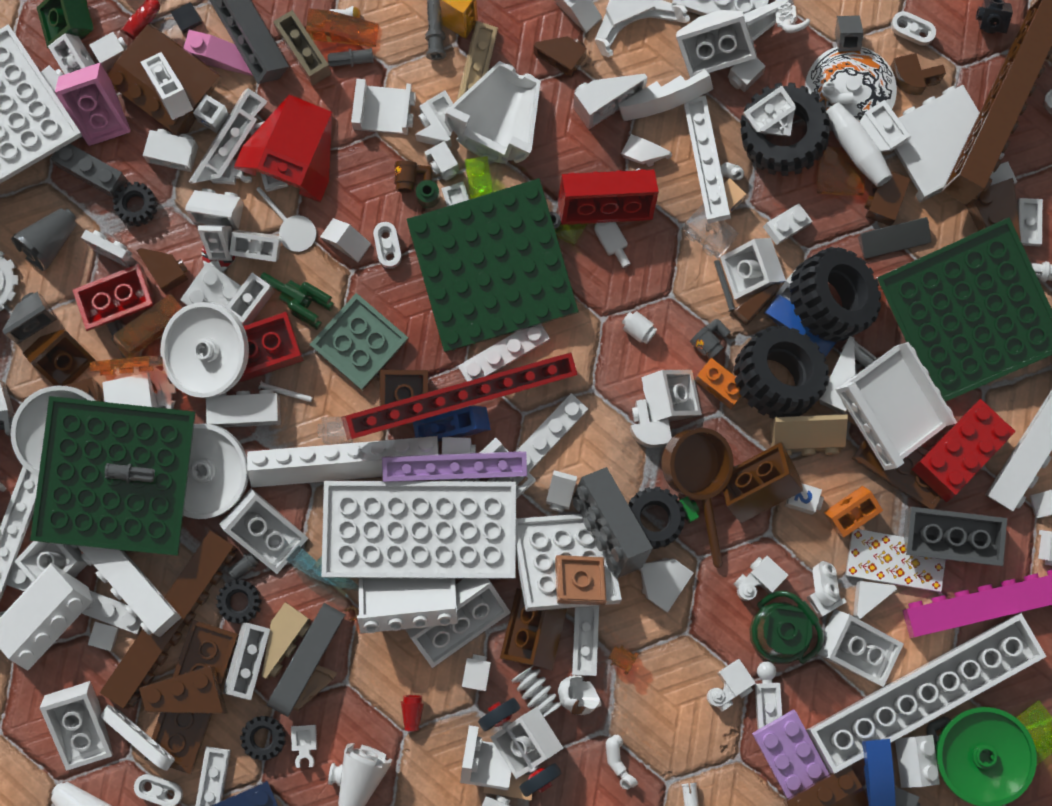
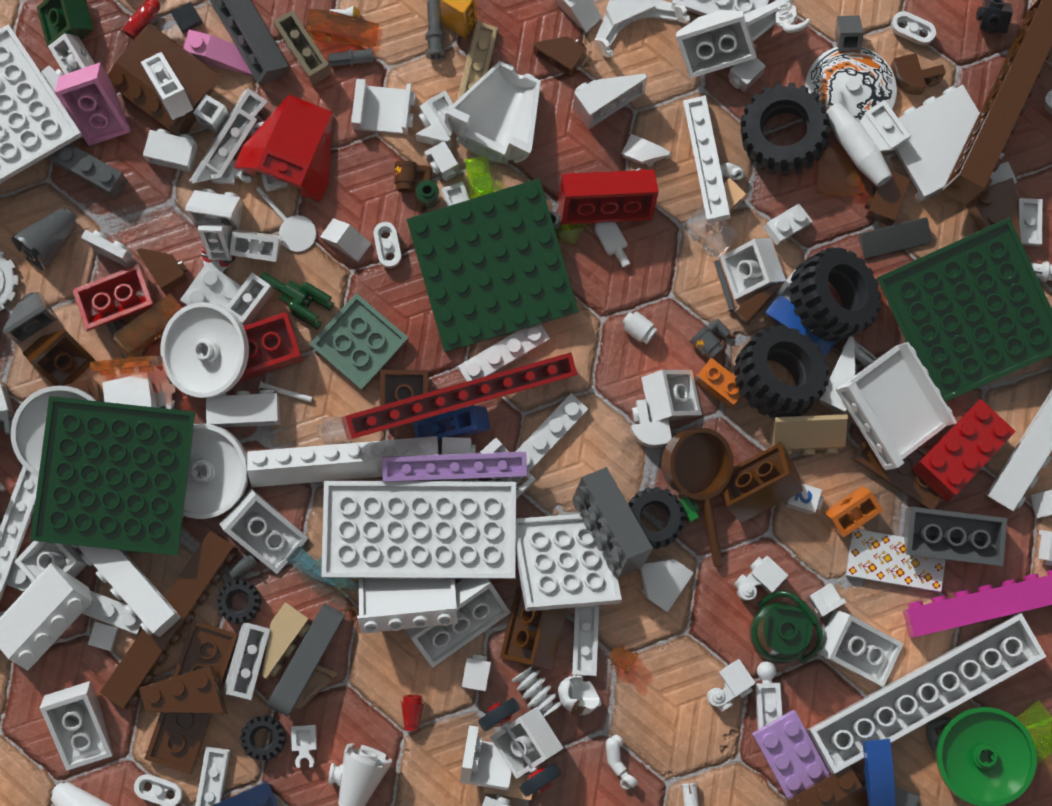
(108, 50): white brick -> none
(129, 473): dark grey axle -> none
(135, 217): black tyre -> none
(137, 737): white beam -> none
(561, 491): white slope -> none
(580, 580): nougat tile -> none
(658, 99): white slope -> none
(772, 114): white slope -> none
(826, 583): white plate -> none
(834, 96): white arm -> none
(869, 596): white slope -> none
(917, 761): white brick -> none

